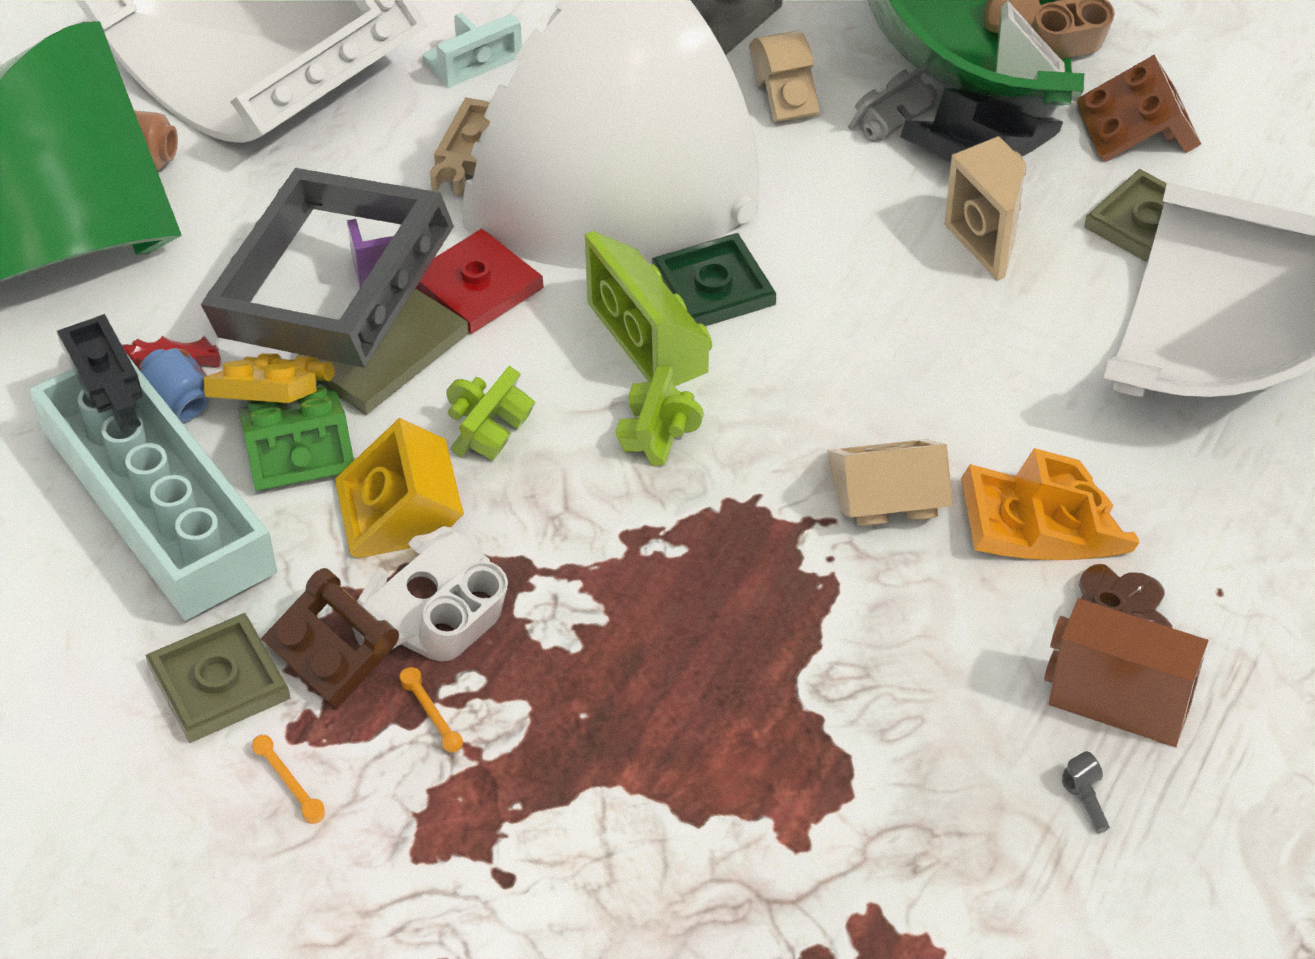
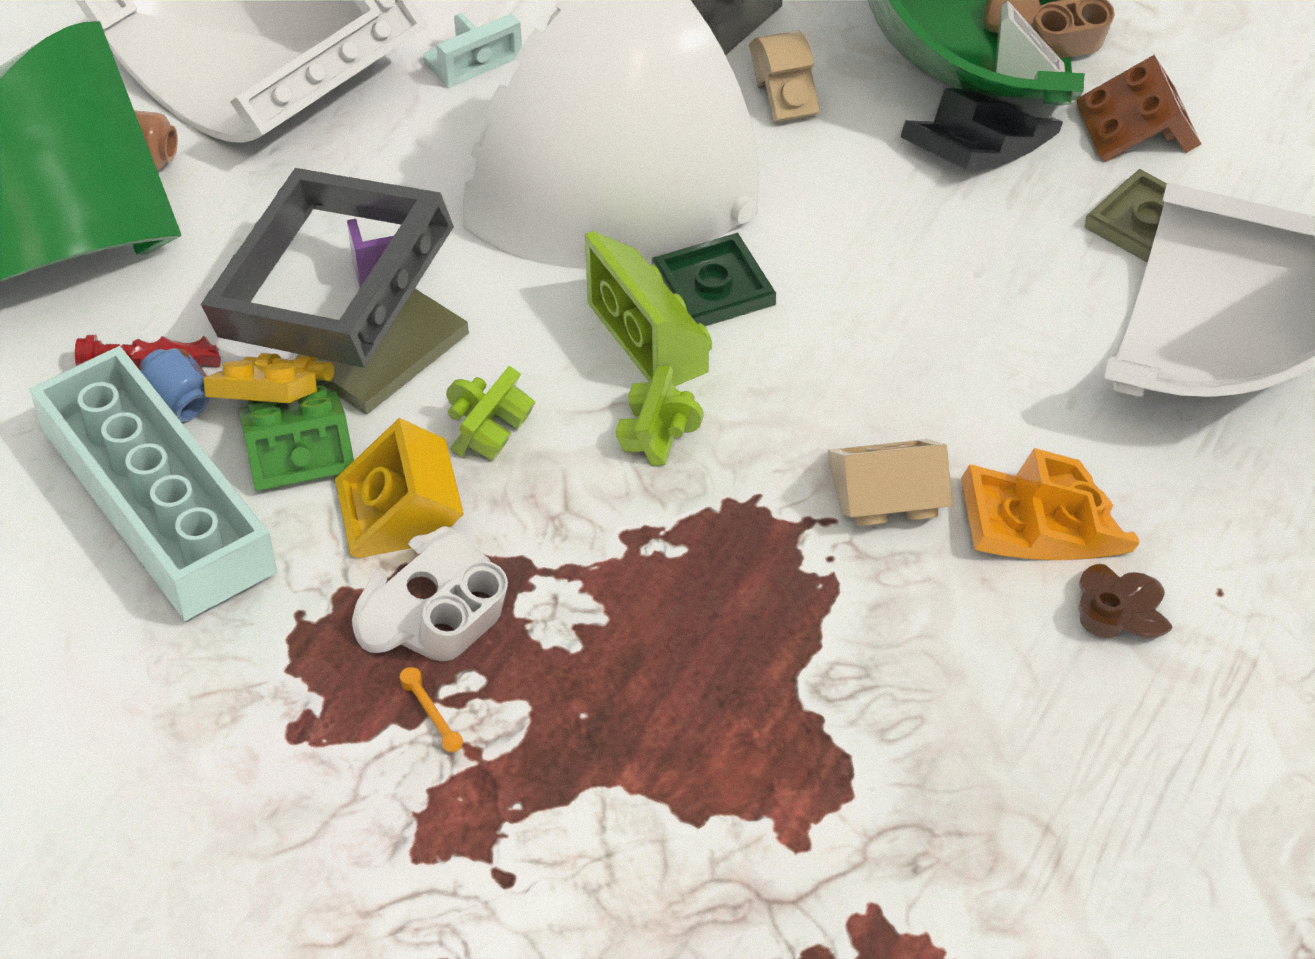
(103, 369): black hinge -> none
(217, 677): olive tile -> none
(312, 809): light orange hinge -> none
(318, 651): reddish brown plate -> none
(454, 152): tan plate -> none
(479, 279): red plate -> none
(880, 110): light grey hinge -> none
(986, 202): tan slope -> none
(1077, 779): dark grey hand -> none
(1124, 671): dark orange brick -> none

